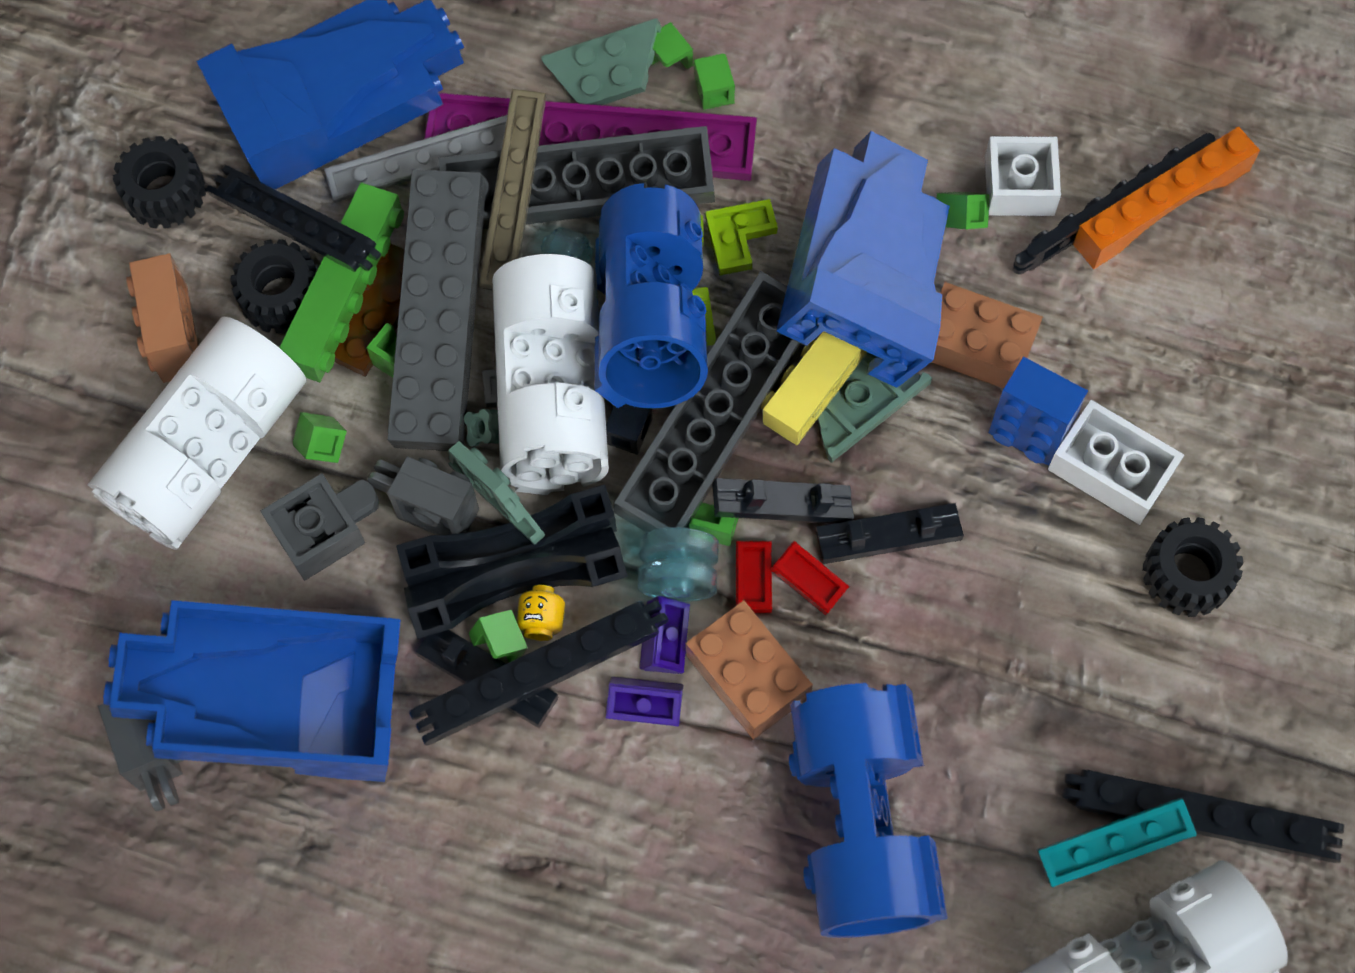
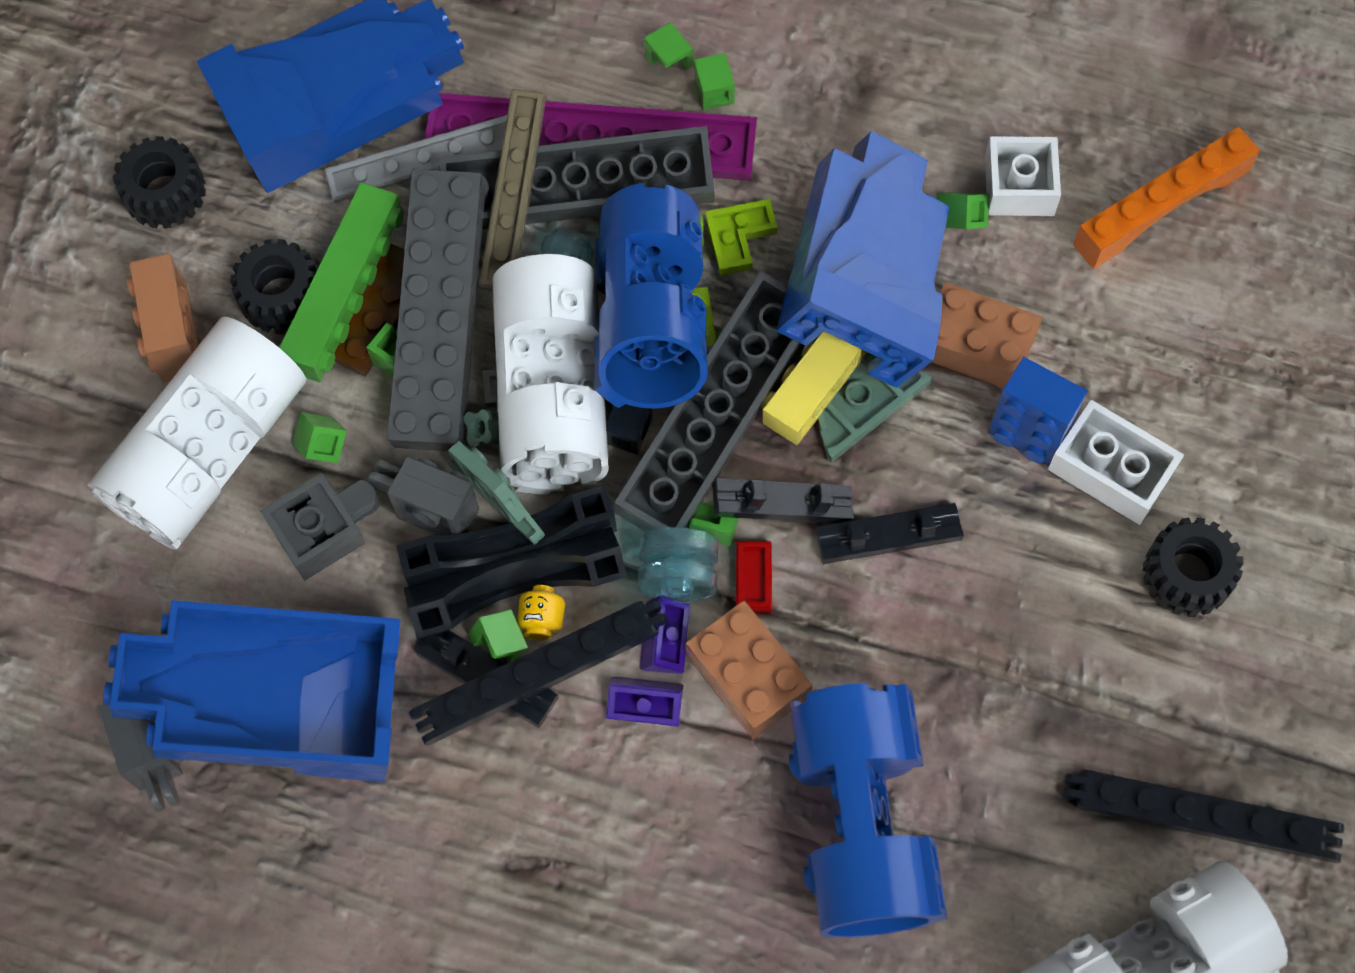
(294, 219): black hinge -> none
(607, 65): sand green wing -> none
(809, 578): red tile -> none
(1049, 244): black hinge -> none
(1116, 842): teal plate -> none

